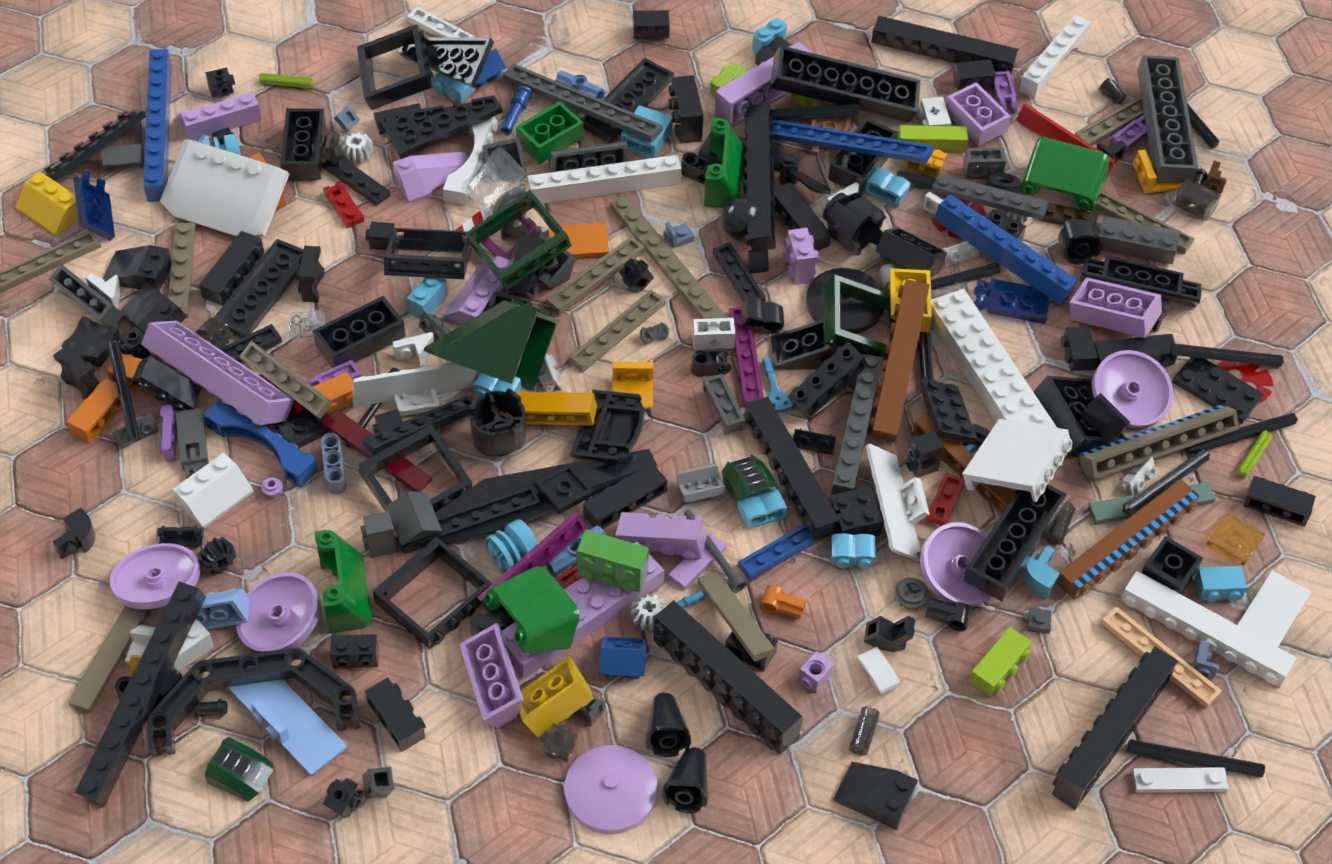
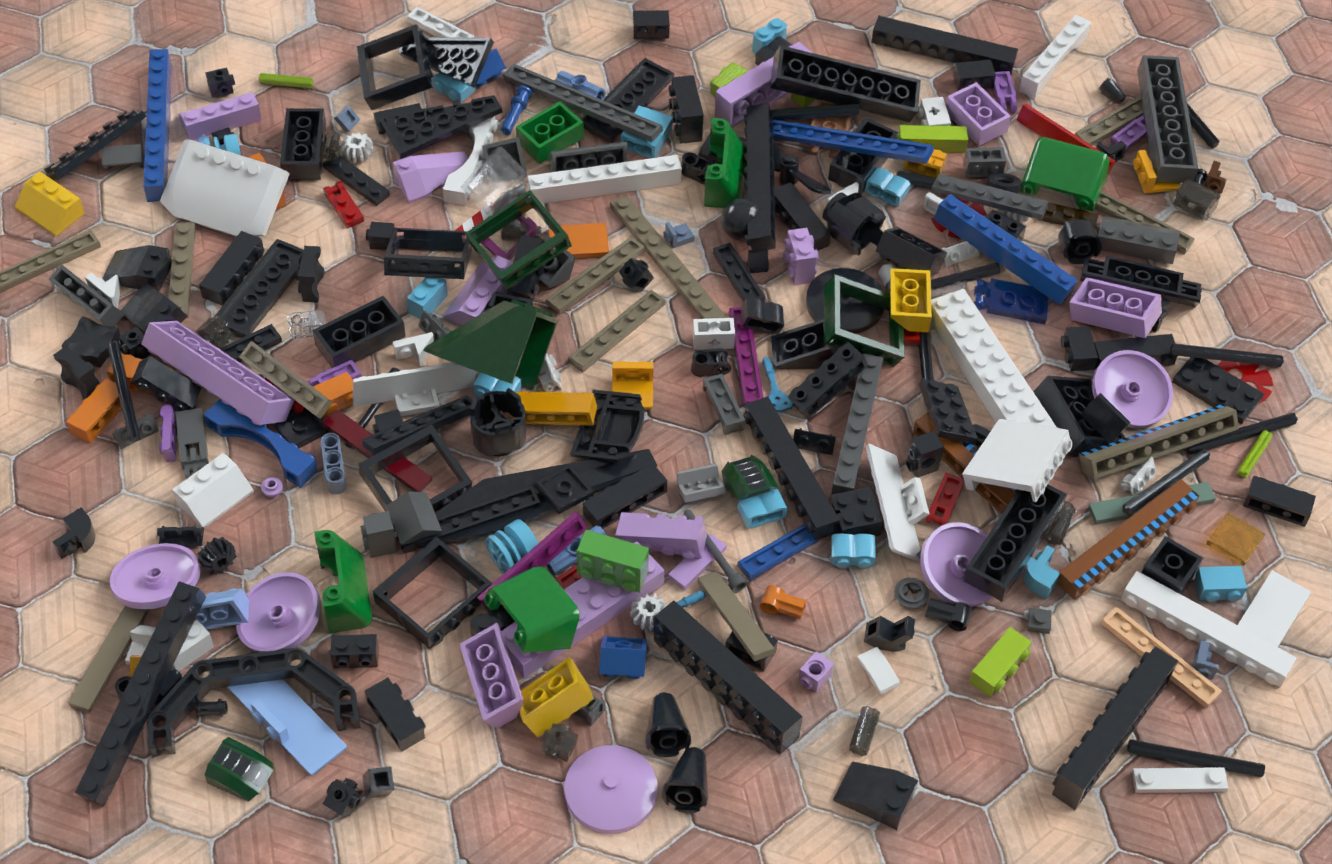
(93, 206): clear blue tile -> none
(654, 332): dark grey piece -> none
(900, 360): dark orange brick -> none

